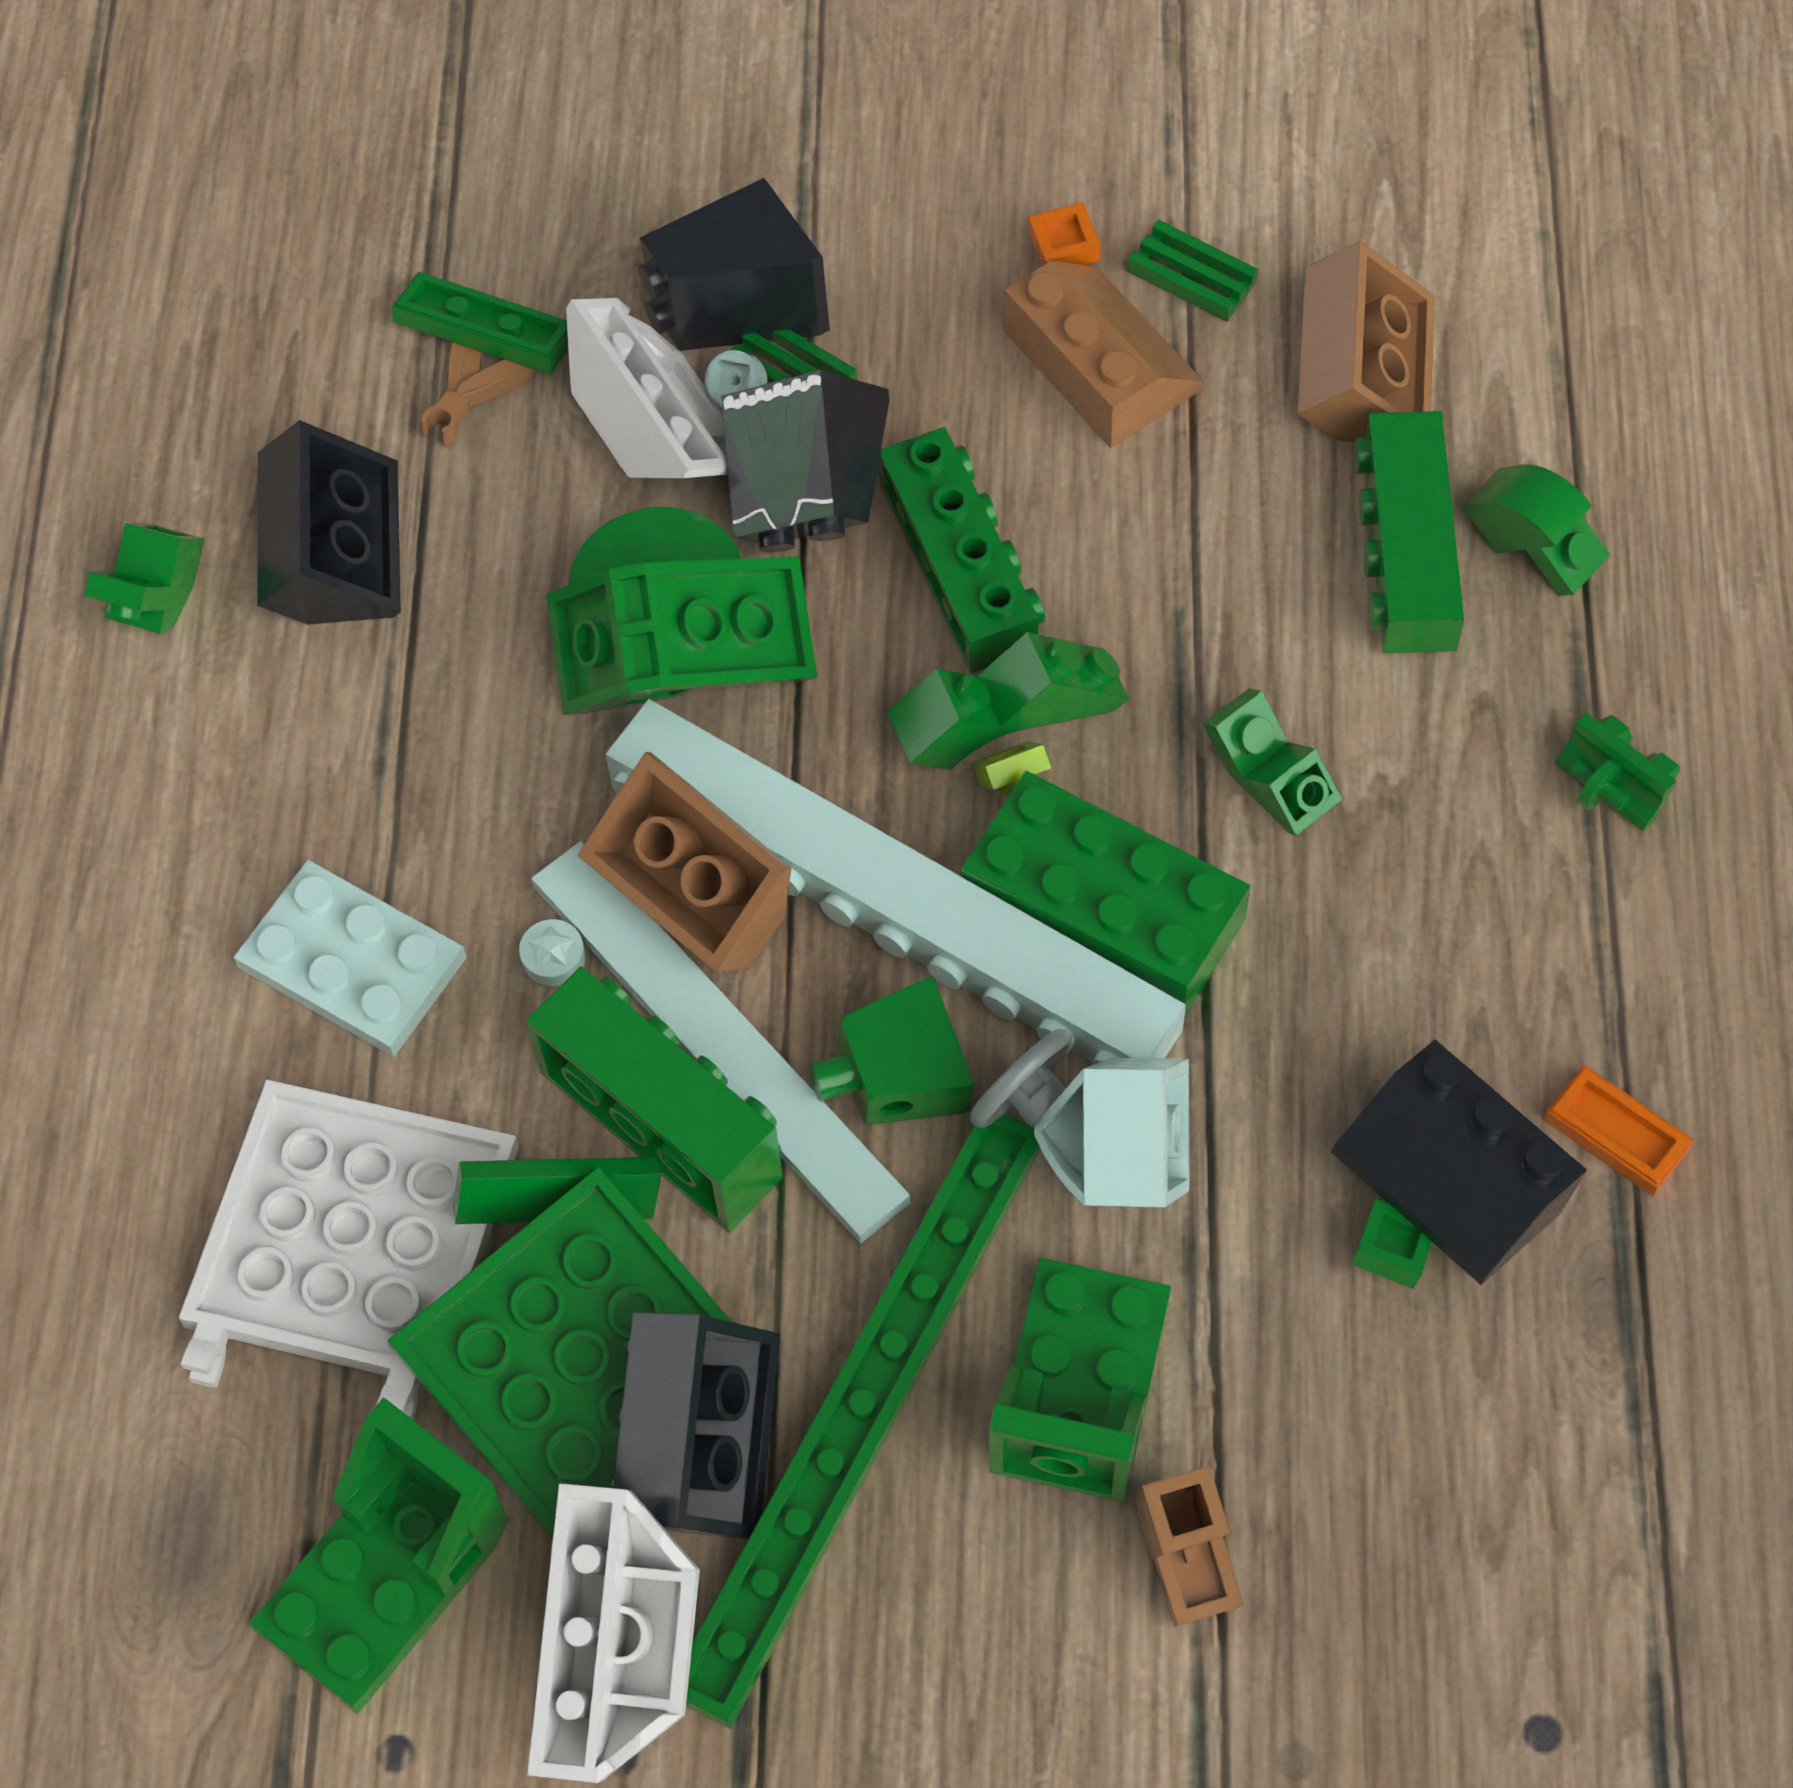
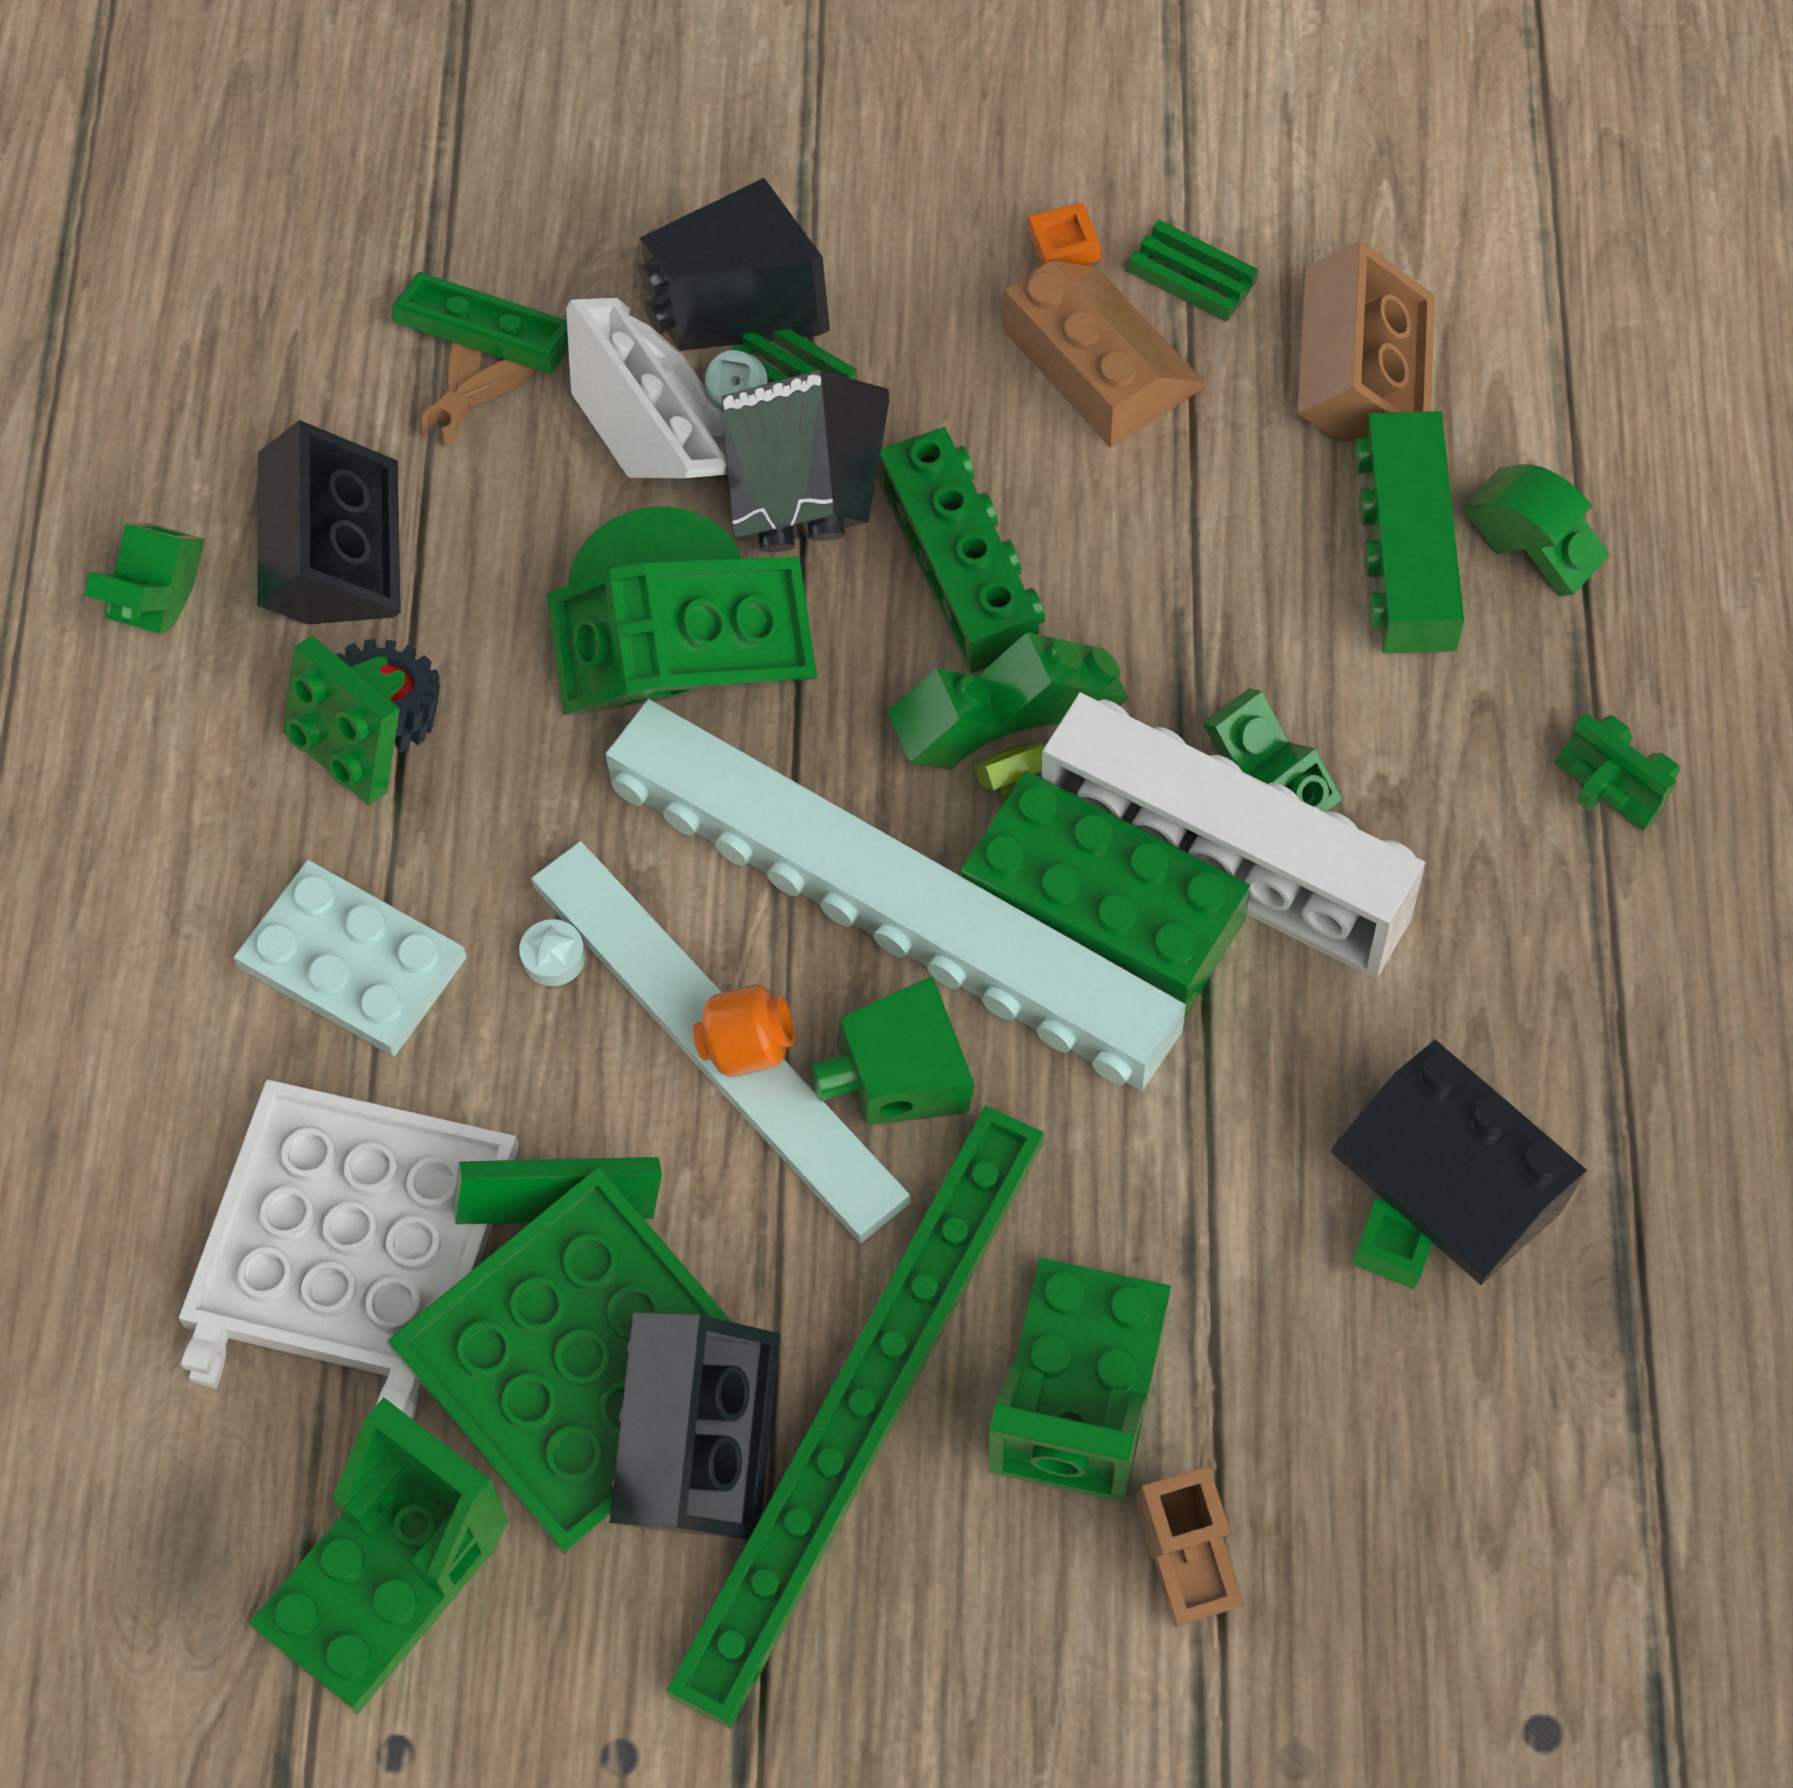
(358, 707): none -> green plate
(611, 1635): white wedge -> none
(657, 1096): green brick -> none
(690, 867): medium nougat slope -> none
(744, 1030): none -> orange head
(1111, 1132): light aqua piece -> none
(1304, 865): none -> white brick
(1618, 1130): orange tile -> none

